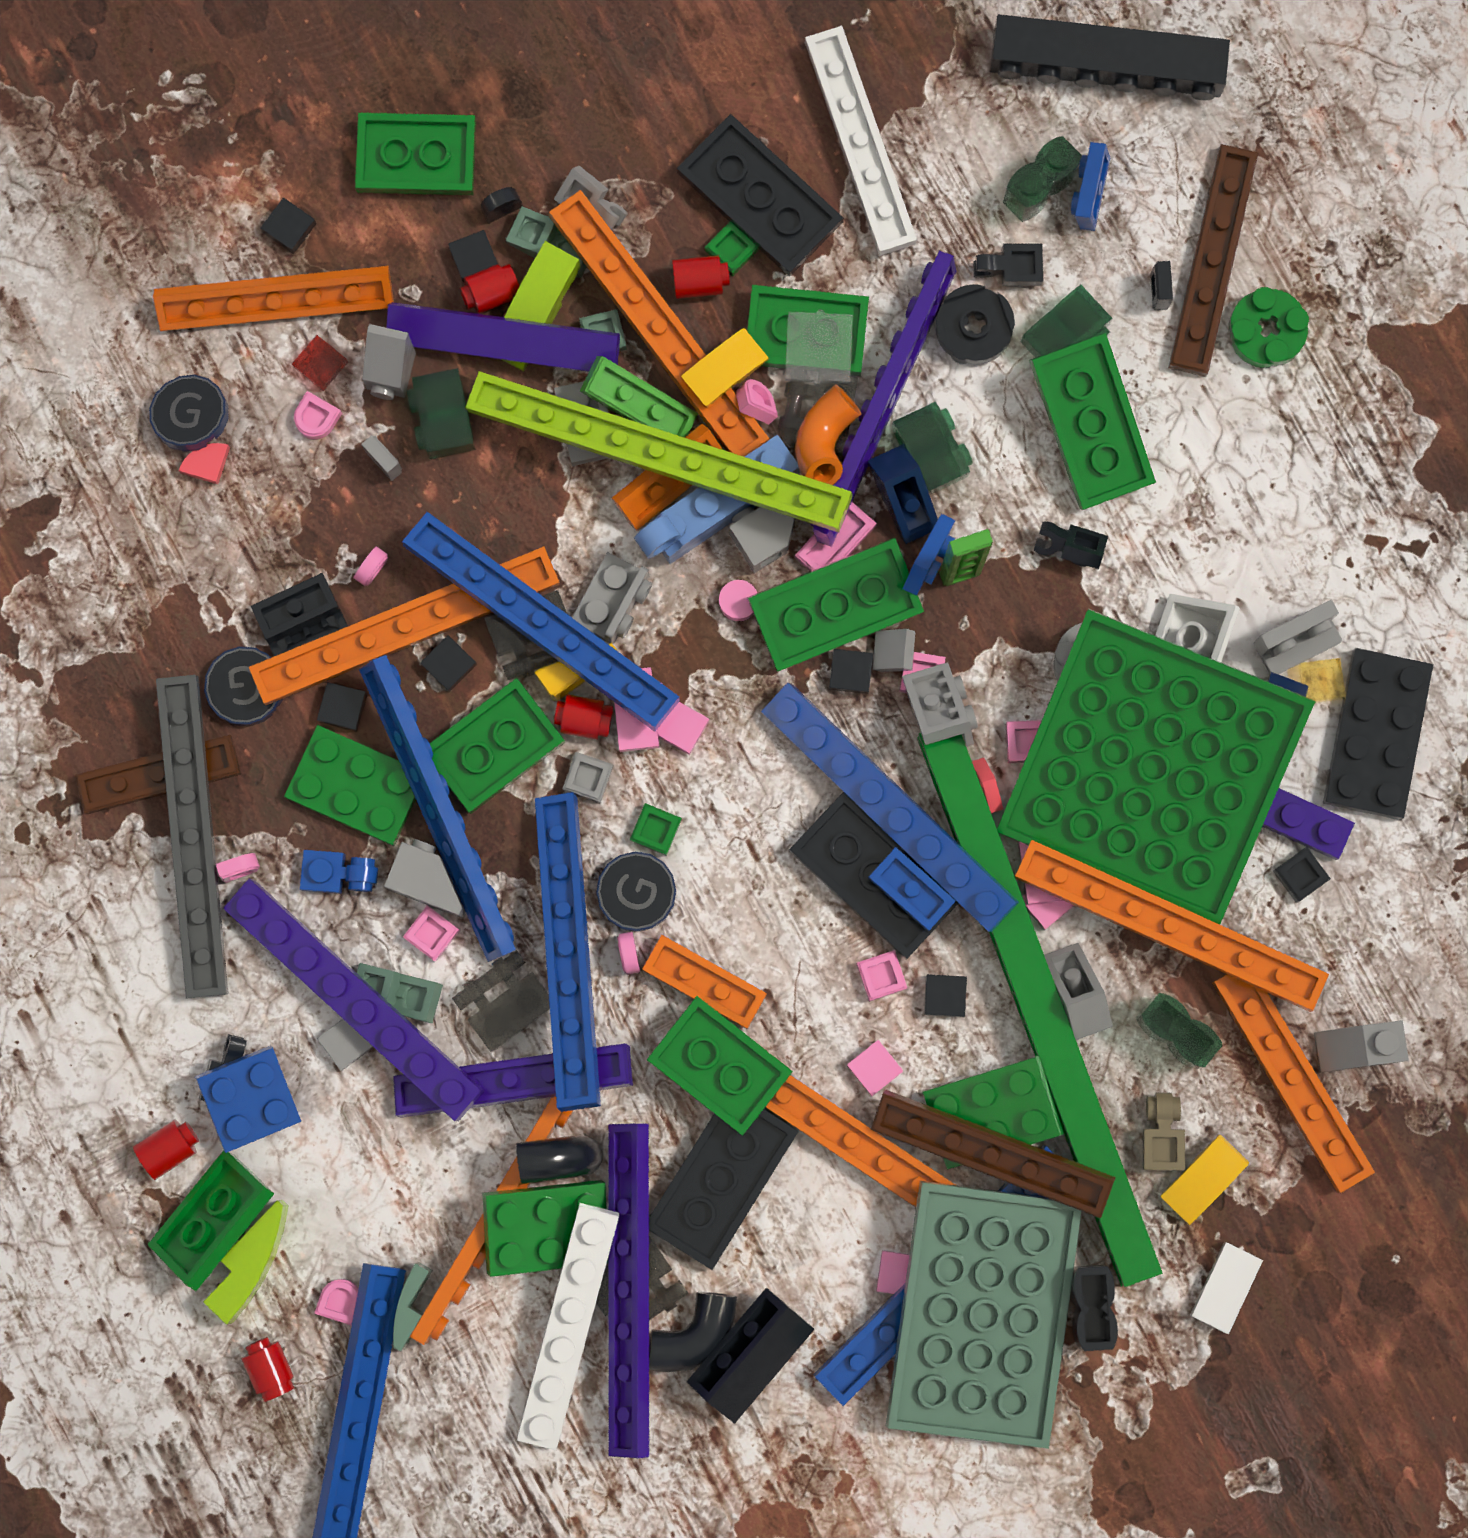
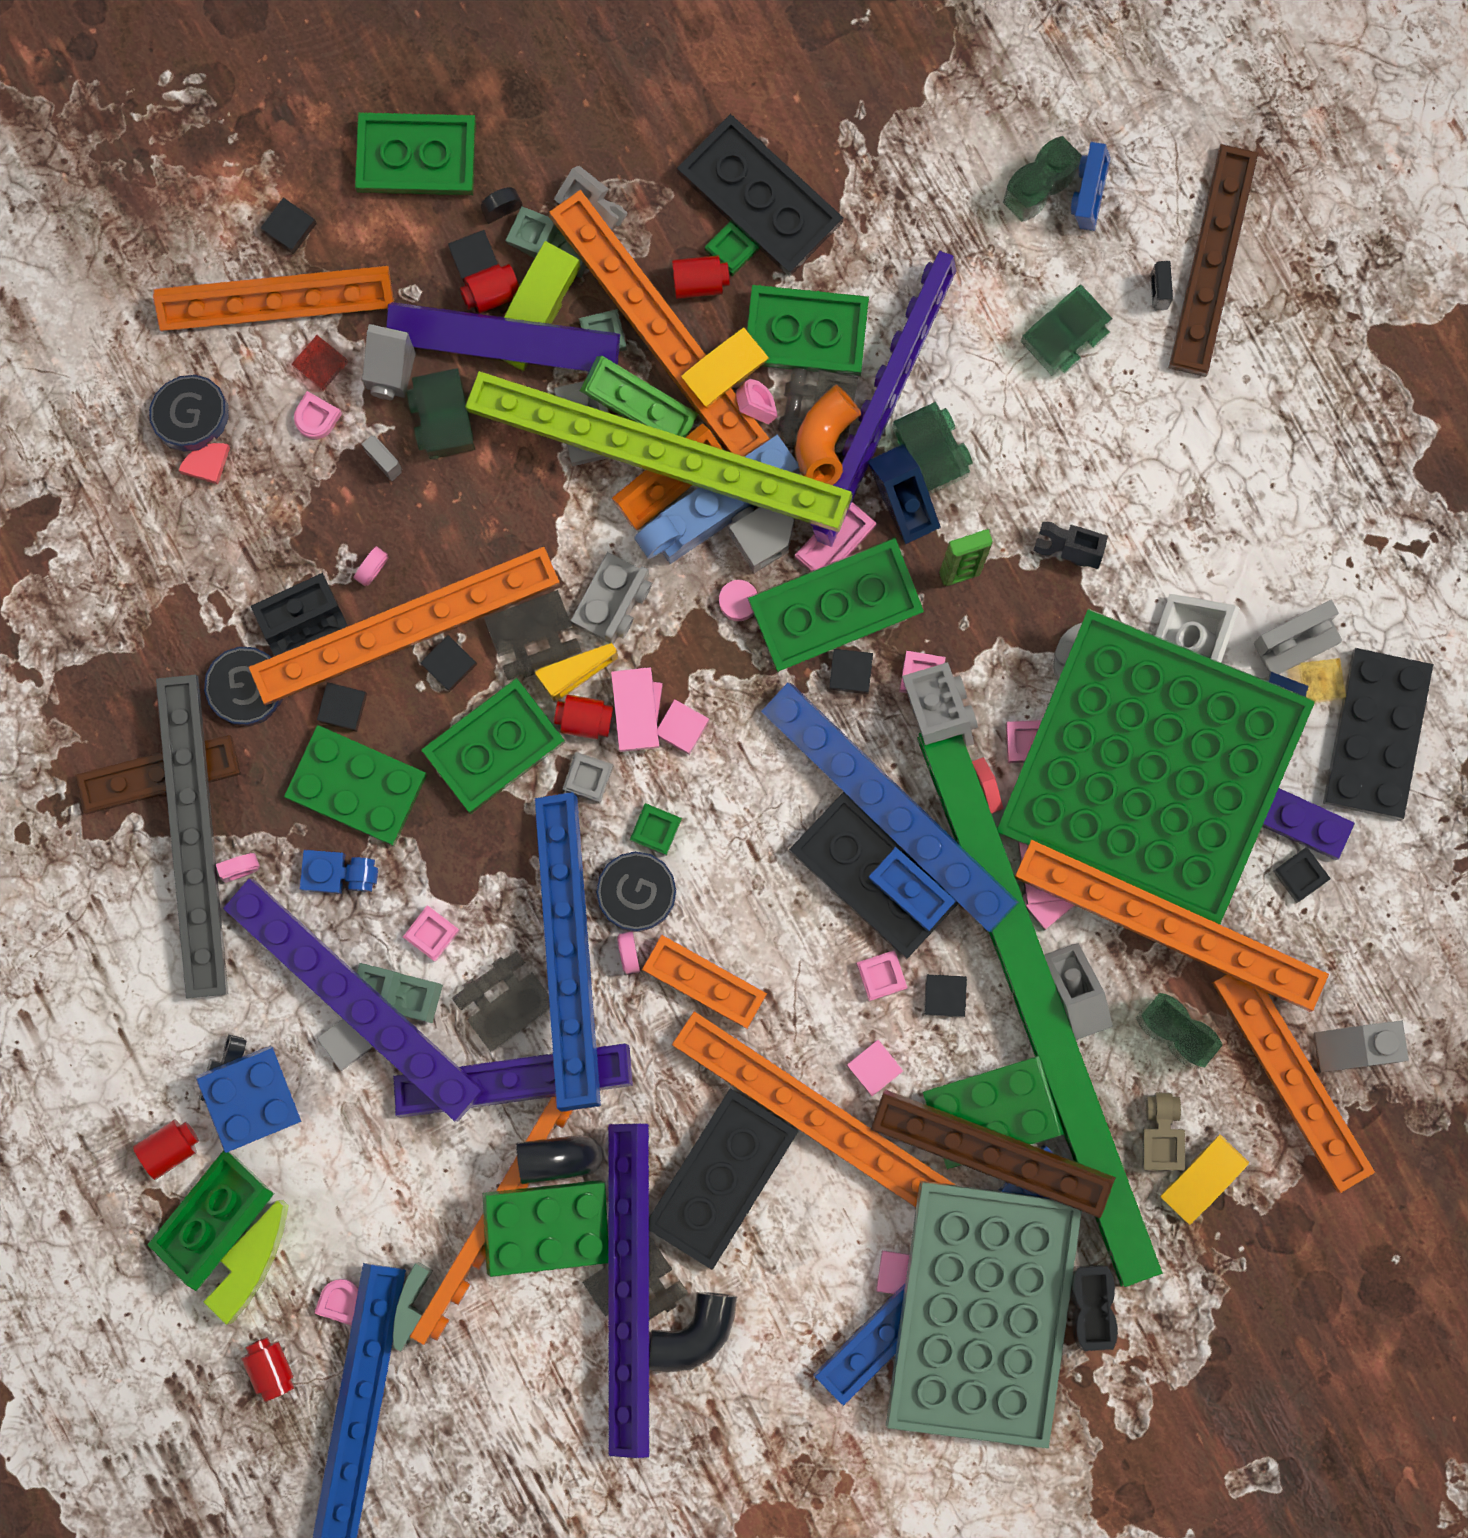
(424, 878): light grey slope -> none
(432, 797): blue plate -> none
(541, 621): blue plate -> none
(567, 1326): white plate -> none
(719, 1065): green plate -> none
(750, 1355): black brick -> none
(819, 347): clear piece -> none
(860, 140): white plate -> none
(894, 650): light grey tile -> none
(925, 566): blue plate -> none
(984, 305): black plate -> none
(1017, 264): black plate -> none
(1092, 421): green plate -> none
(1109, 57): black brick -> none
(1226, 1287): white tile -> none
(1275, 349): green plate -> none

